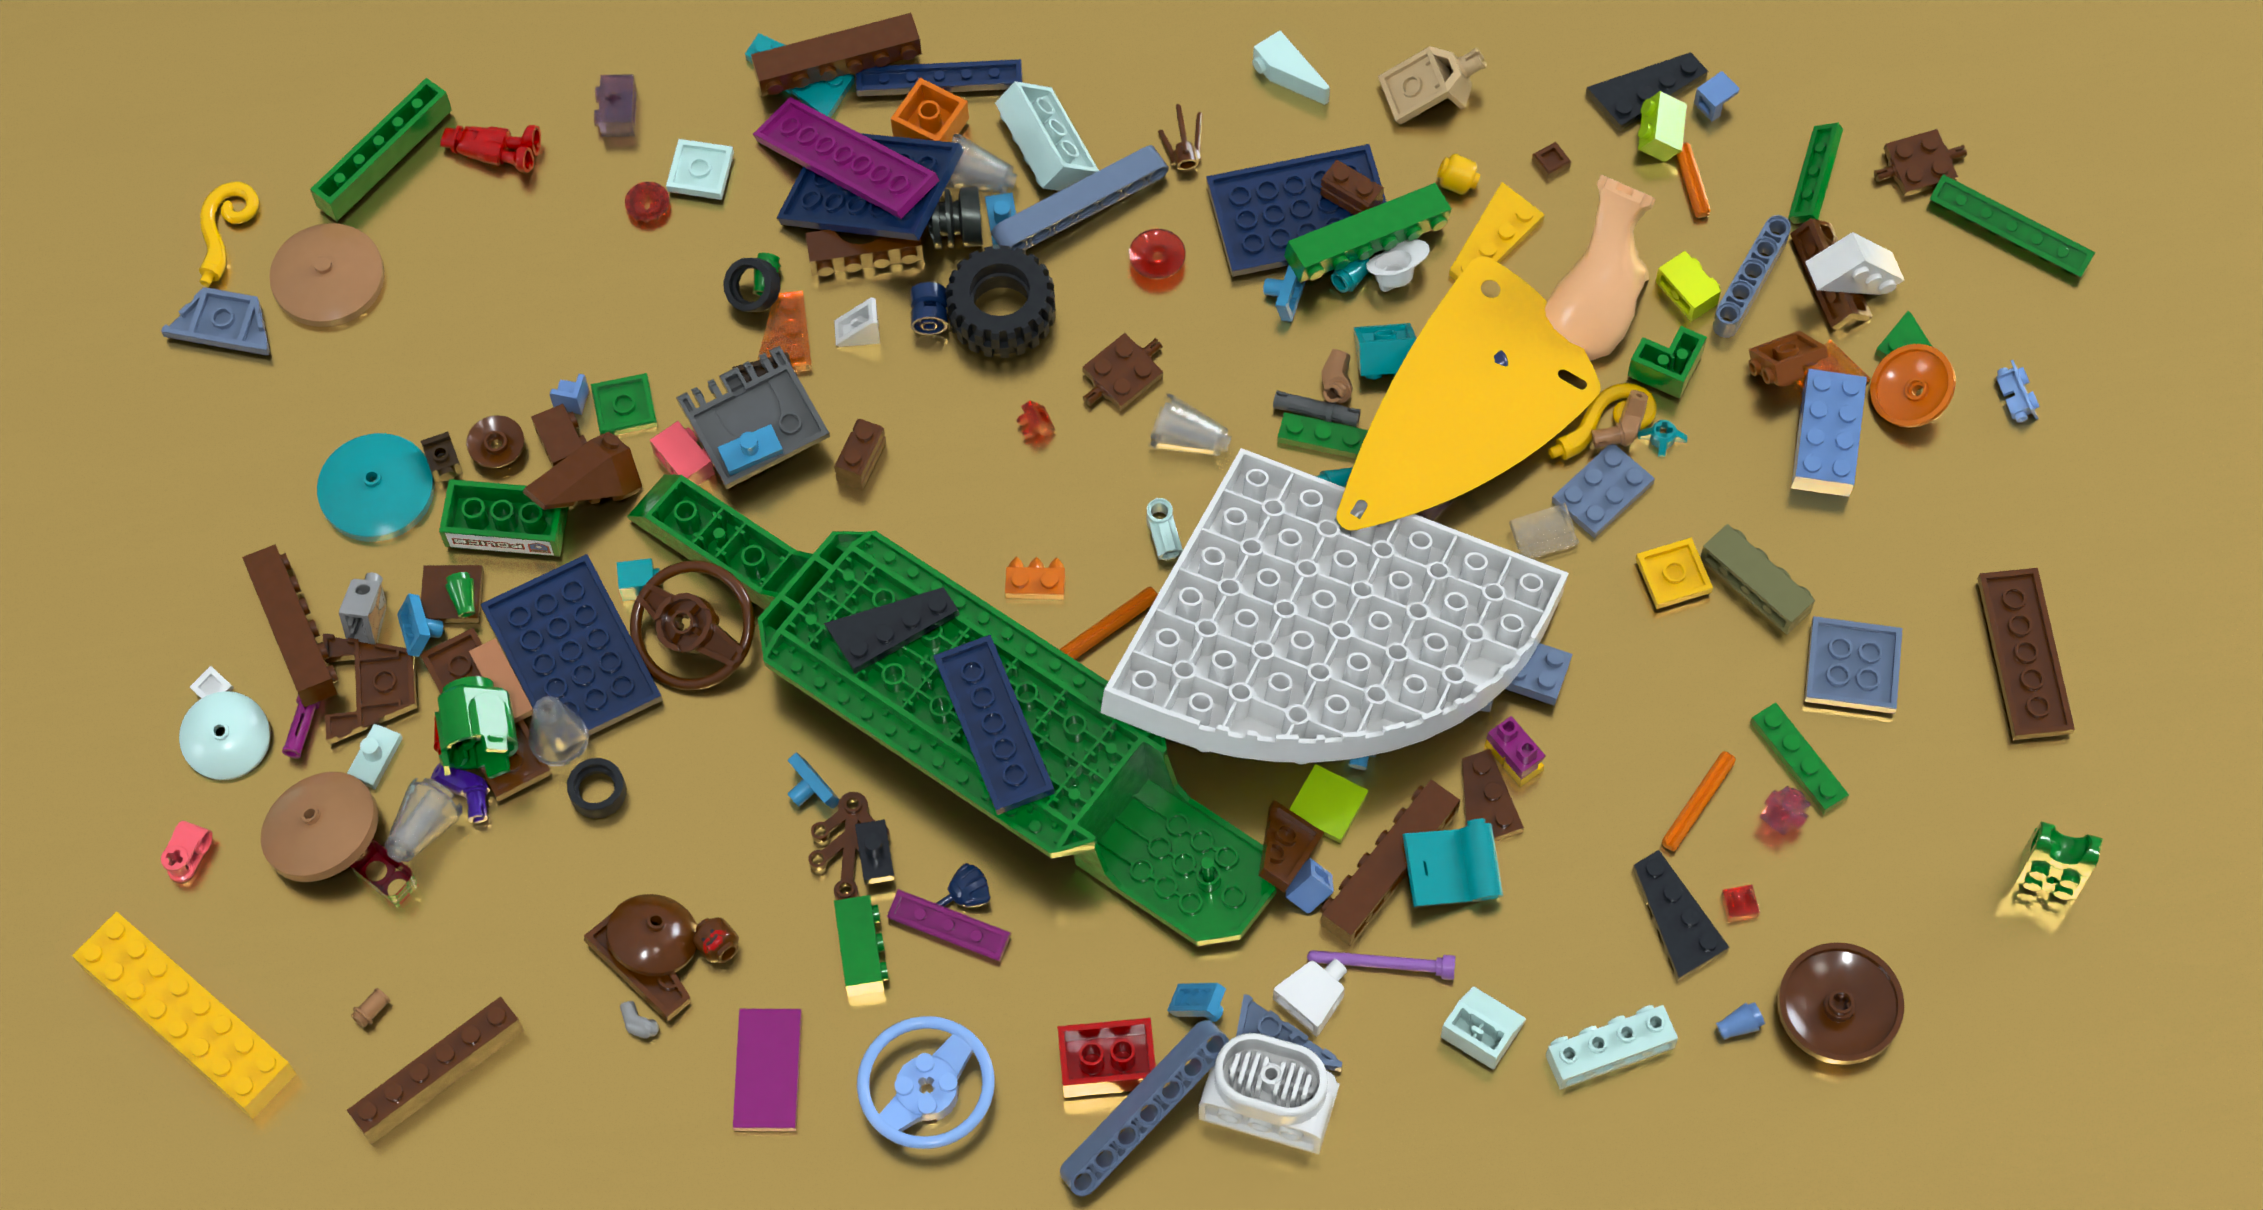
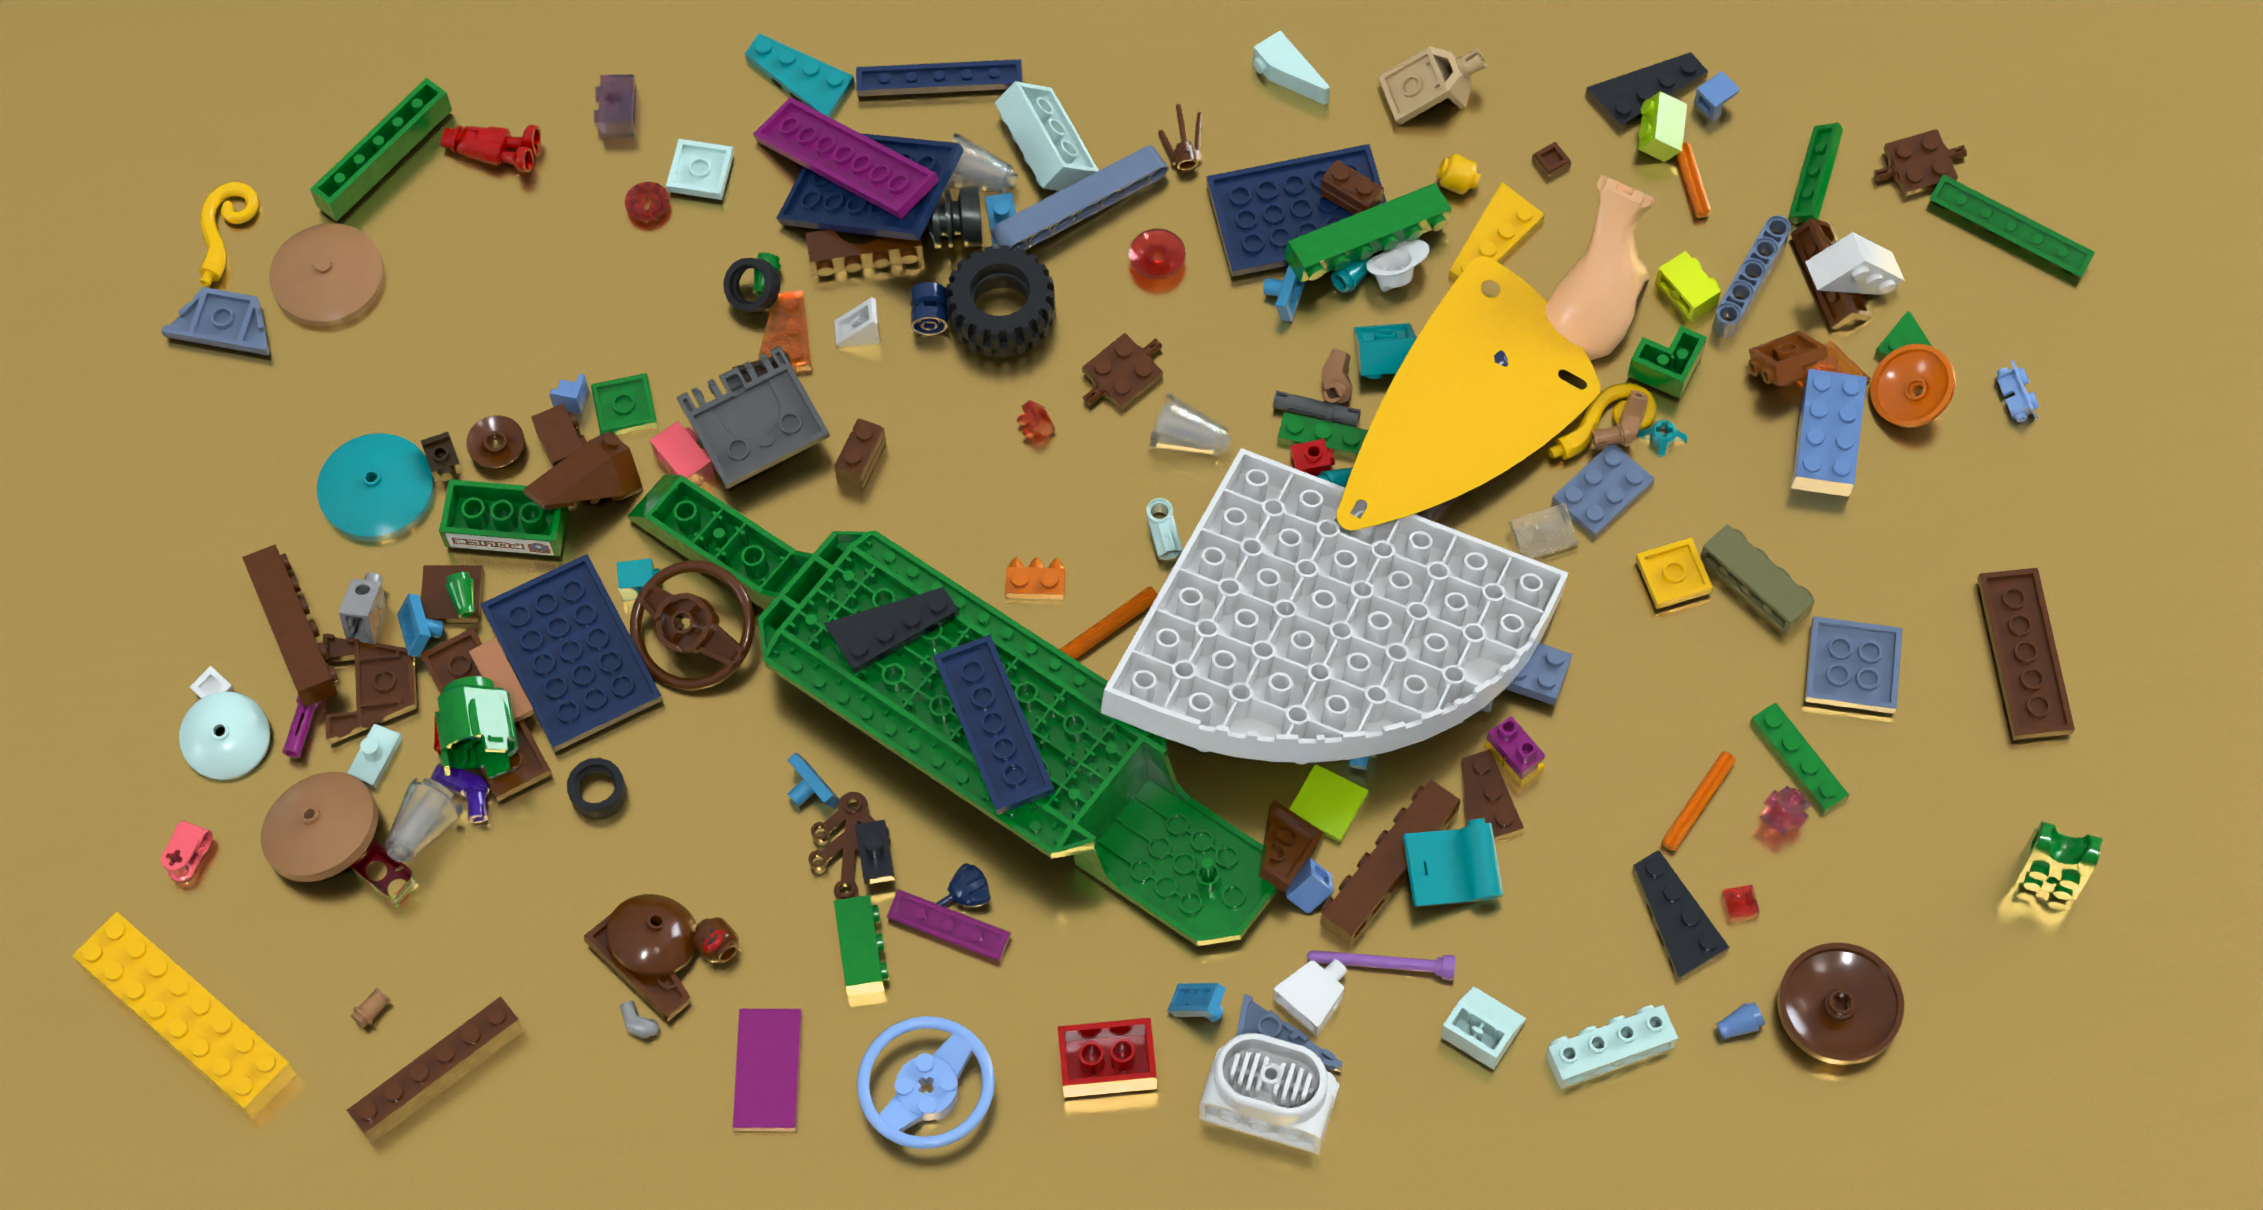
(556, 733): clear cone -> none
(750, 449): dark azure tile -> none
(836, 54): reddish brown brick -> none
(929, 114): orange brick -> none
(1138, 1122): sand blue beam -> none
(1311, 457): none -> red brick

